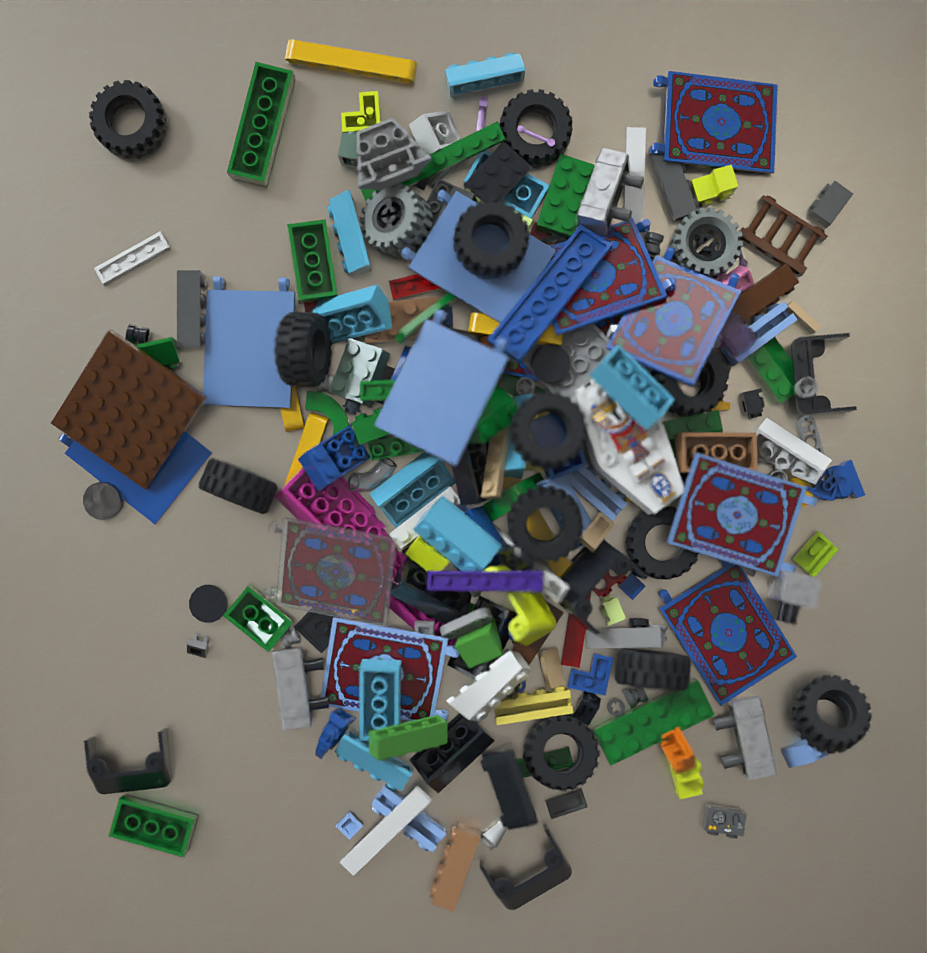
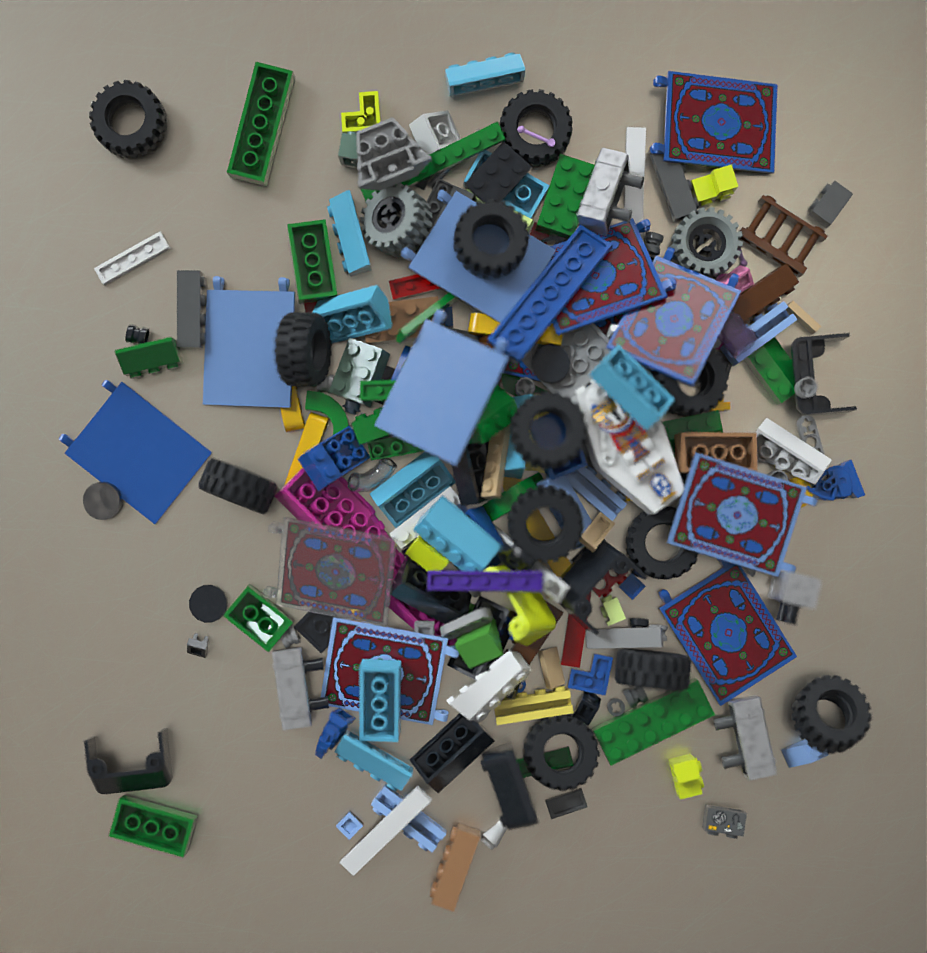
(128, 409): reddish brown plate -> none
(351, 61): yellow beam -> none
(407, 737): bright green brick -> none
(482, 112): lavender bar -> none
(555, 873): black windscreen -> none
(678, 751): orange hinge -> none
(752, 403): black brick -> none
(815, 554): lime plate -> none

